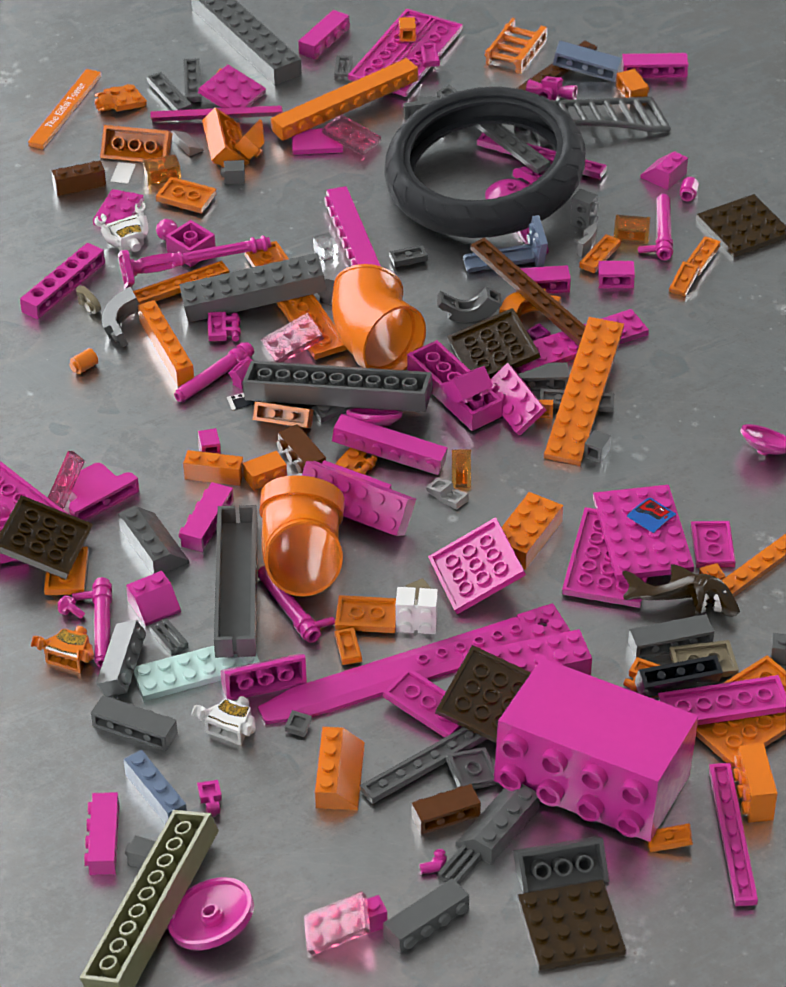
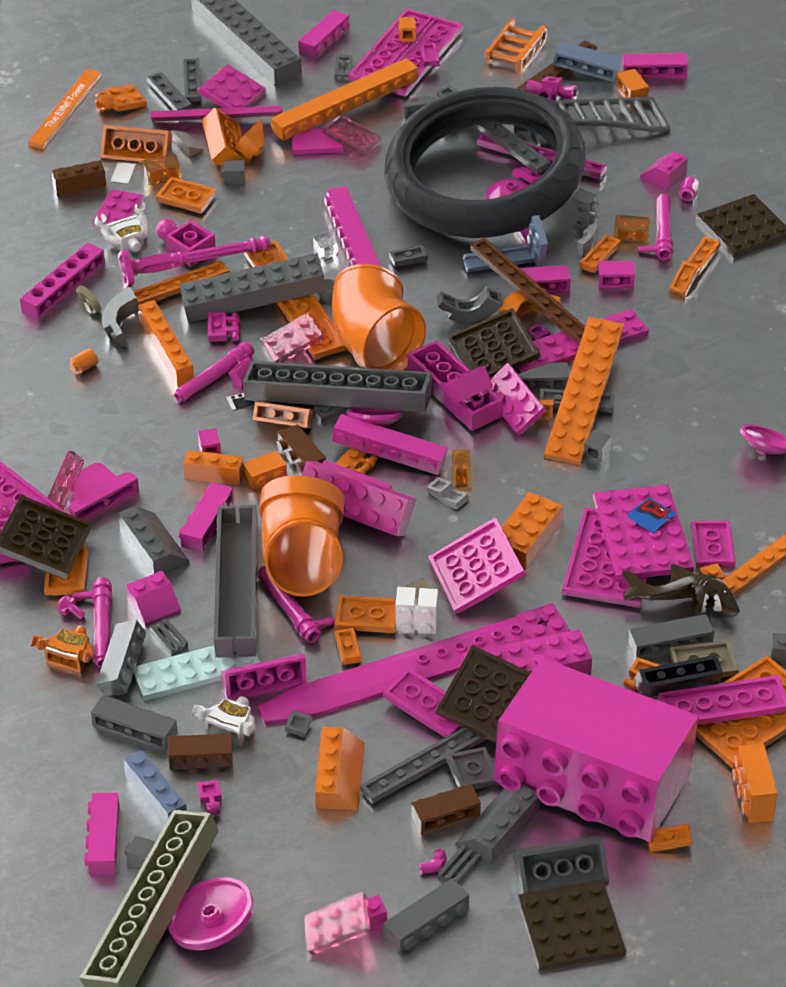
(200, 751): none -> reddish brown brick
(733, 835): dark pink plate -> none

